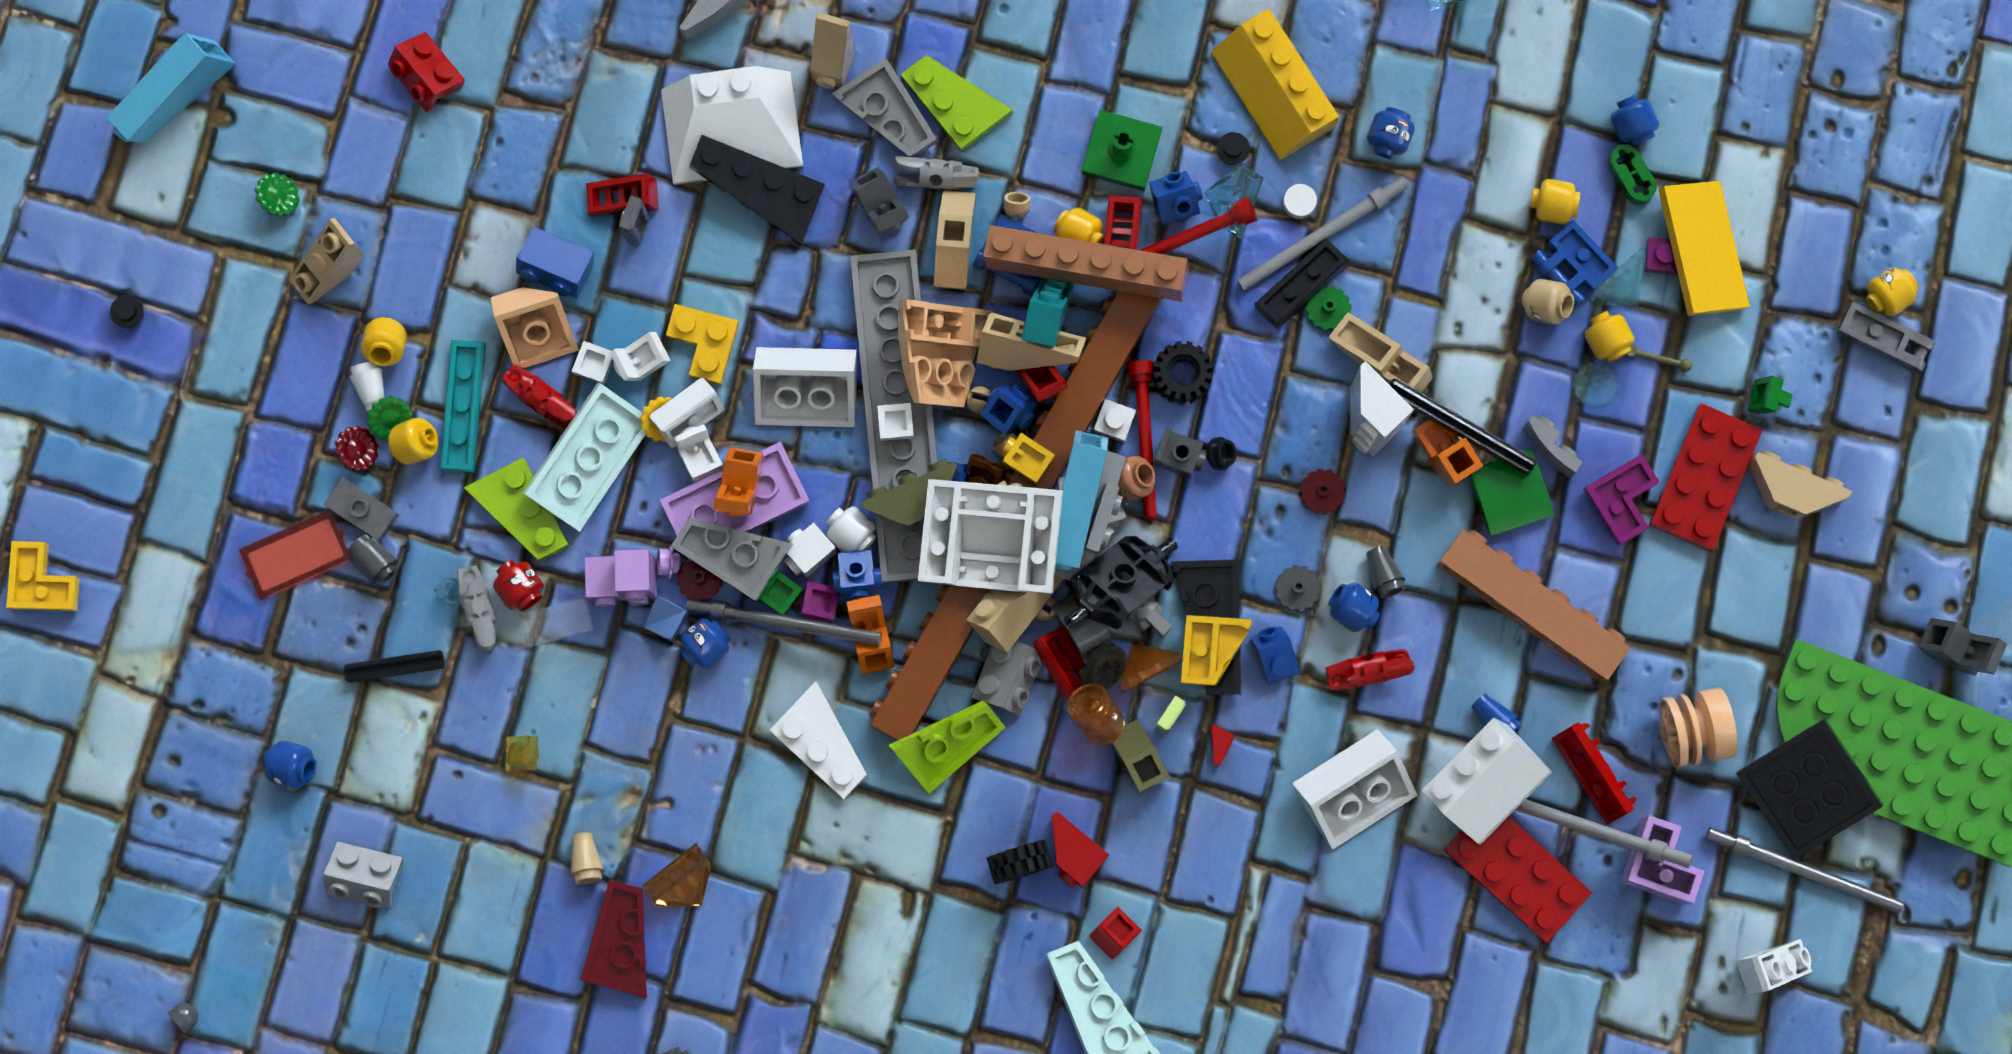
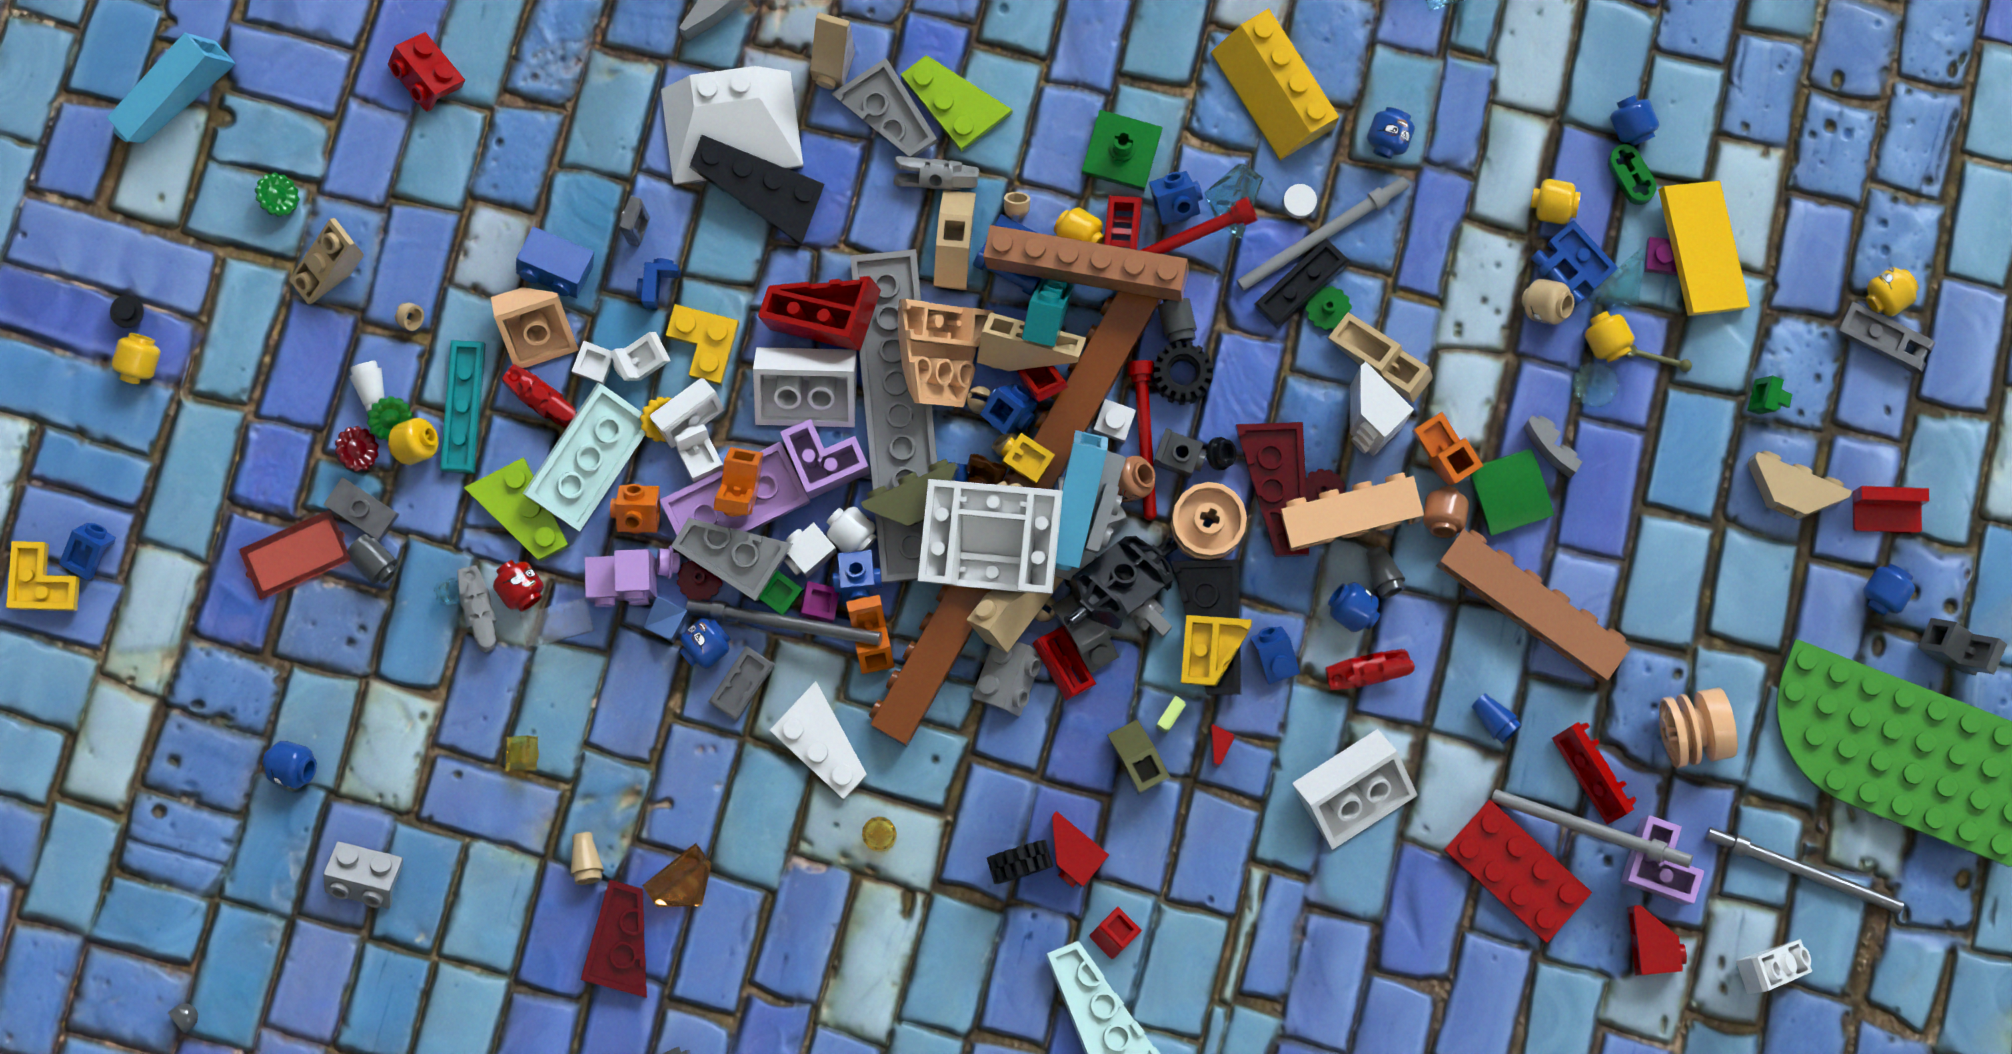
(86, 549): none -> blue bracket
(135, 358): none -> yellow head
(383, 341): yellow head -> none
(394, 666): black axle -> none
(415, 320): none -> tan hinge
(636, 508): none -> orange brick
(645, 181): red slope -> none
(649, 287): none -> blue bracket
(741, 683): none -> flat silver plate
(820, 467): none -> lavender brick
(822, 312): none -> red wedge
(879, 201): dark grey brick -> none
(884, 834): none -> clear yellow wheel
(895, 421): white plate -> none
(947, 744): lime wing -> none
(1096, 714): clear orange wheel -> none
(1110, 673): clear smoke gear -> none
(1145, 663): clear orange slope -> none
(1177, 320): none -> dark grey brick
(1208, 502): none -> light nougat wheel
(1233, 148): black plate -> none
(1277, 473): none -> dark red wing
(1298, 588): dark grey piece -> none
(1352, 512): none -> light nougat wedge
(1445, 512): none -> nougat head
(1464, 428): black axle -> none
(1487, 780): white slope -> none
(1614, 495): magenta plate -> none
(1654, 944): none -> red slope
(1705, 477): red plate -> none
(1809, 788): black plate -> none
(1888, 509): none -> red panel
(1889, 589): none -> blue head

